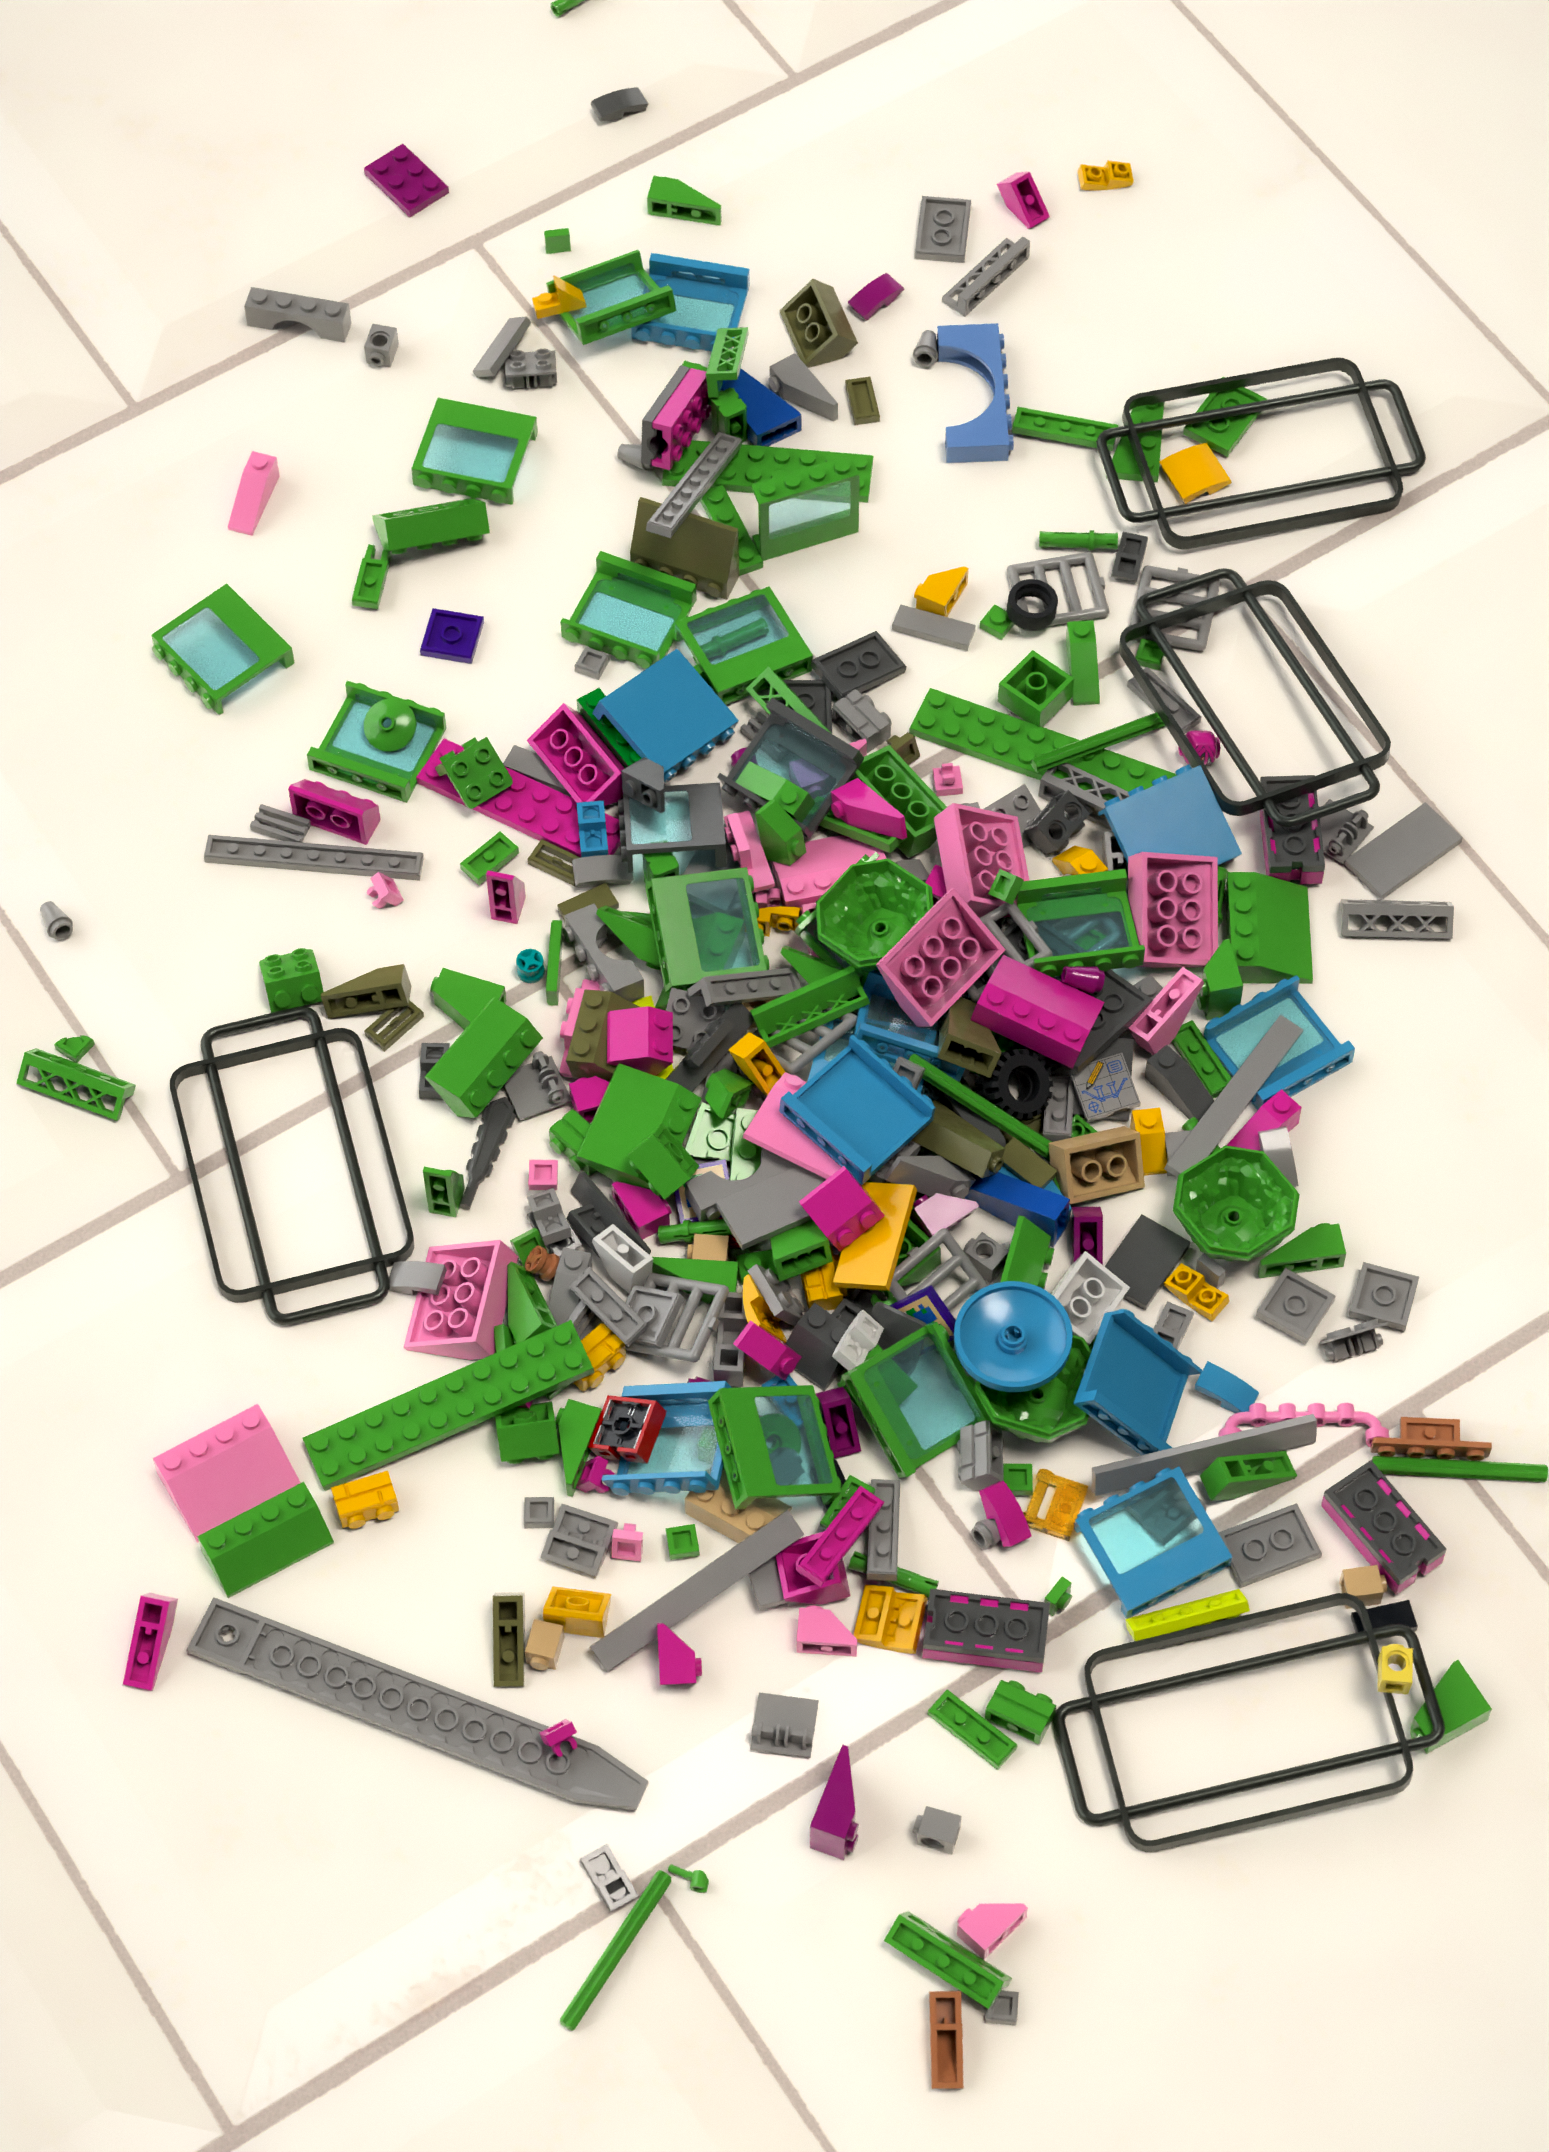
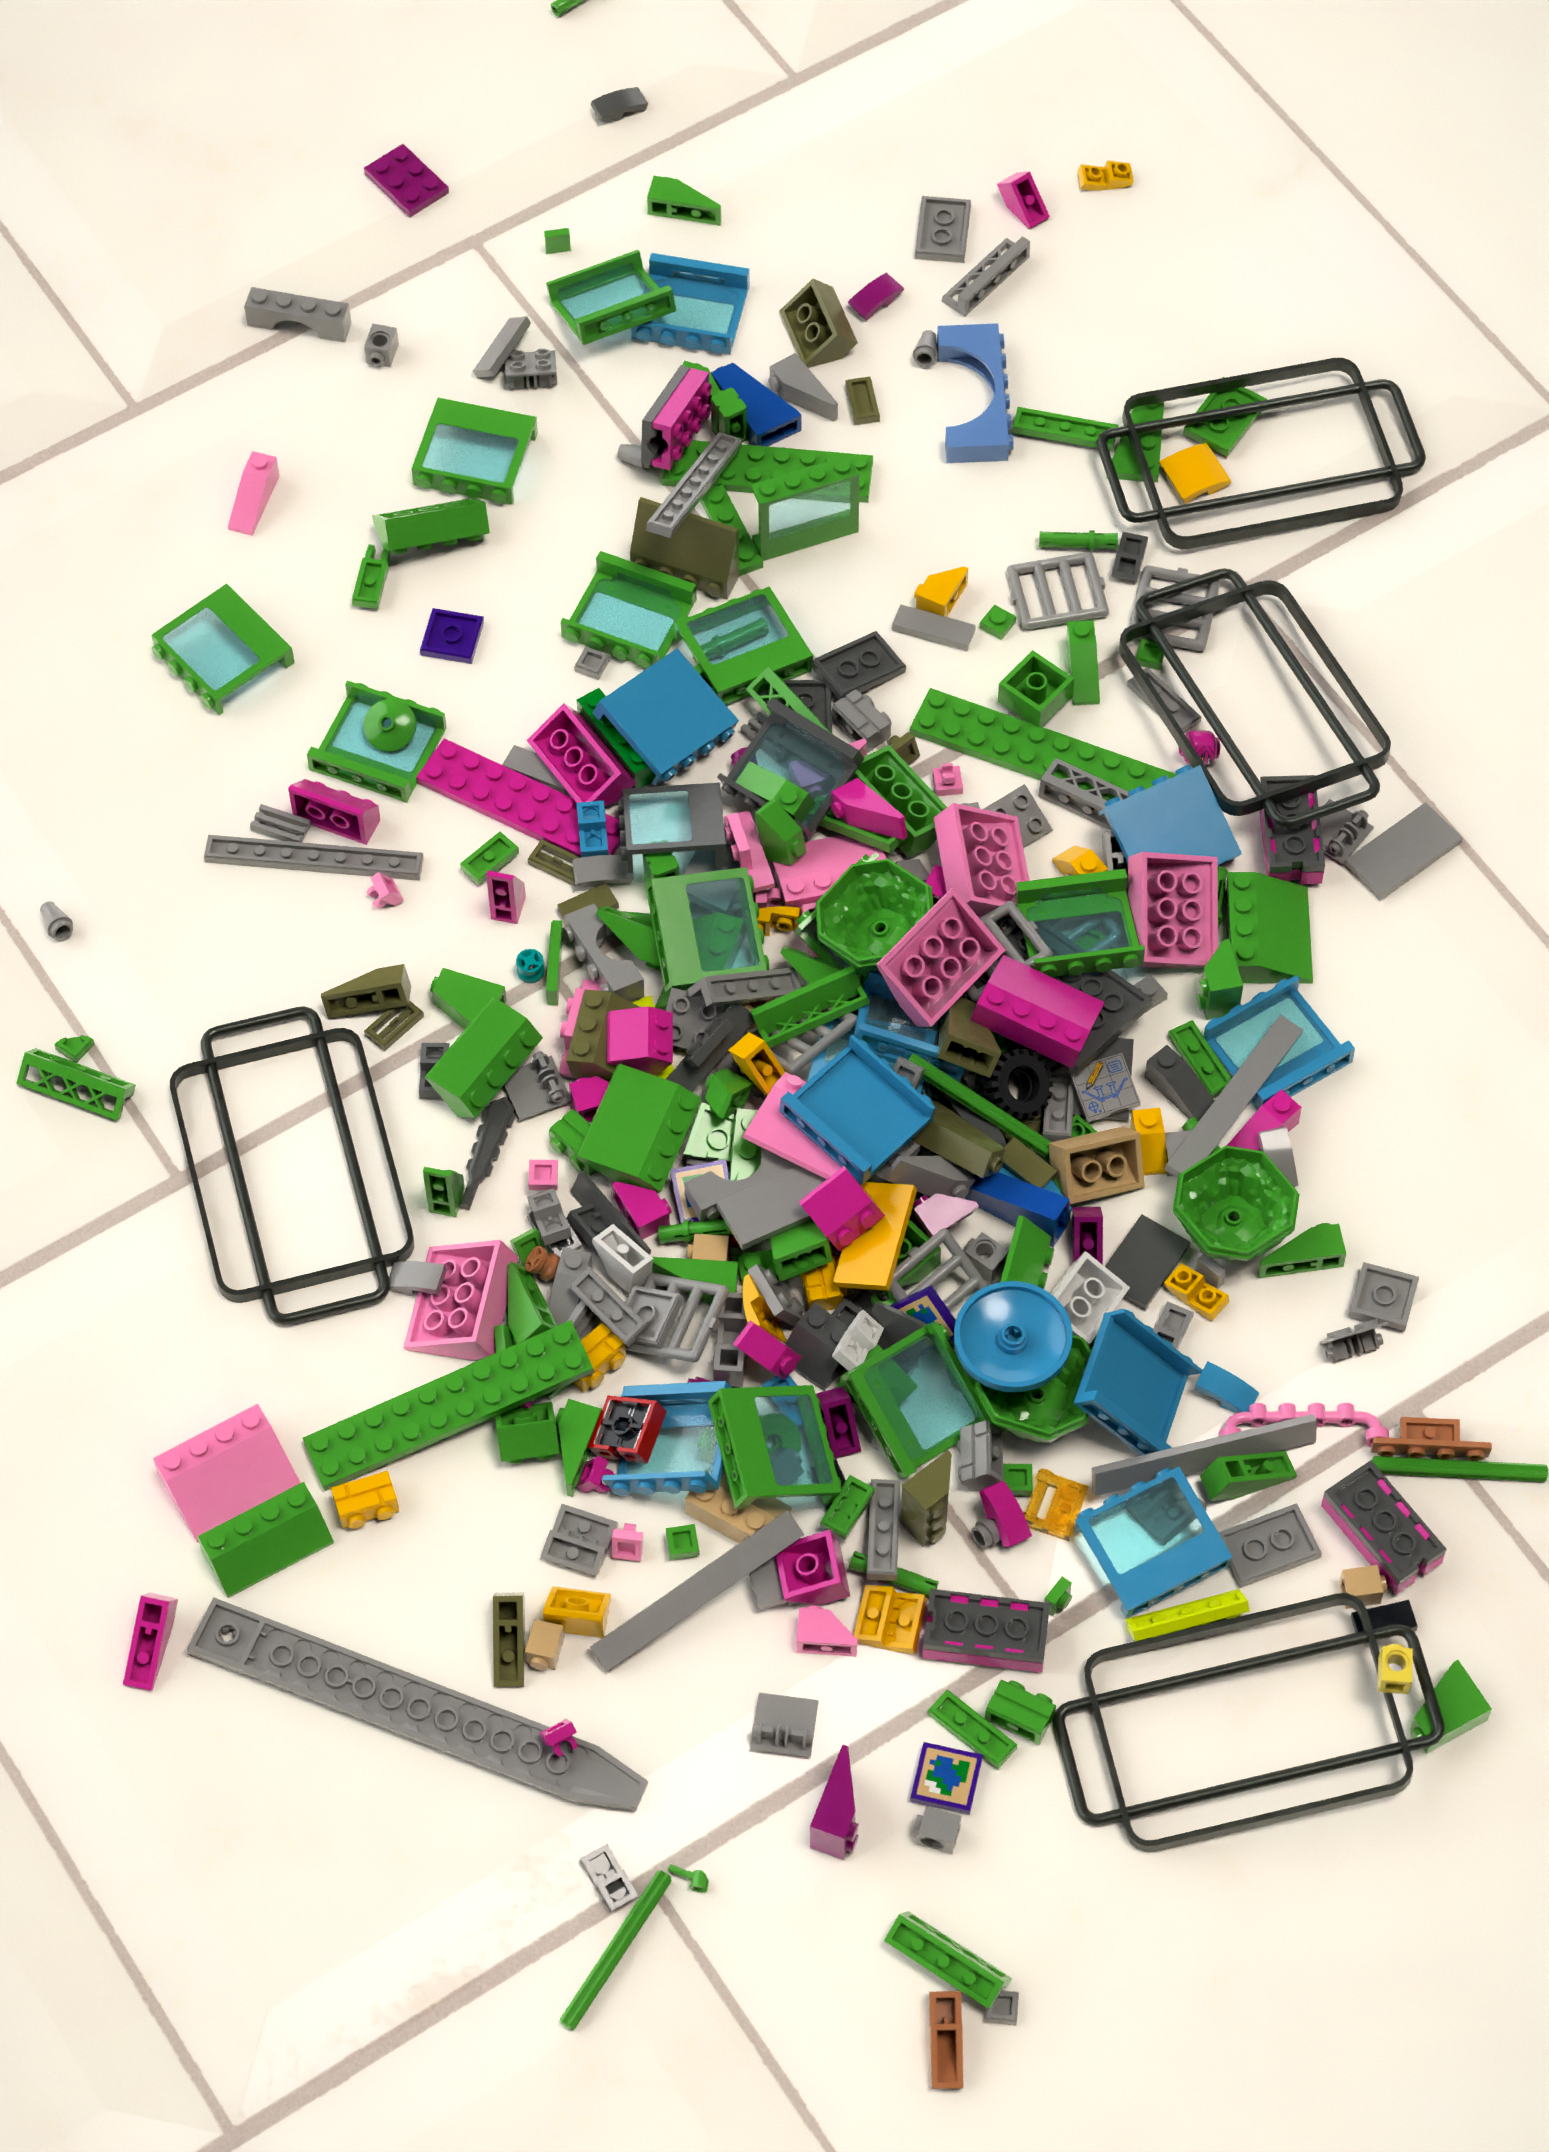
(291, 979): bright green bracket -> none
(475, 772): bright green bracket -> none
(539, 1512): light grey tile -> none
(563, 300): yellow slope -> none
(645, 783): dark grey slope -> none
(662, 1161): bright green slope -> none
(676, 1658): dark pink slope -> none
(720, 356): bright green fence -> none
(840, 1536): dark pink tile -> none
(926, 1501): none -> olive slope
(946, 1778): none -> tile
(989, 1925): bright pink slope -> none
(1006, 886): bright green plate -> none
(1036, 589): black tyre -> none
(1054, 818): dark grey brick -> none
(1084, 978): magenta cone -> none
(1096, 742): bright green axle -> none
(1166, 1012): bright pink slope -> none
(1295, 1306): light grey plate -> none
(1397, 908): light grey fence -> none

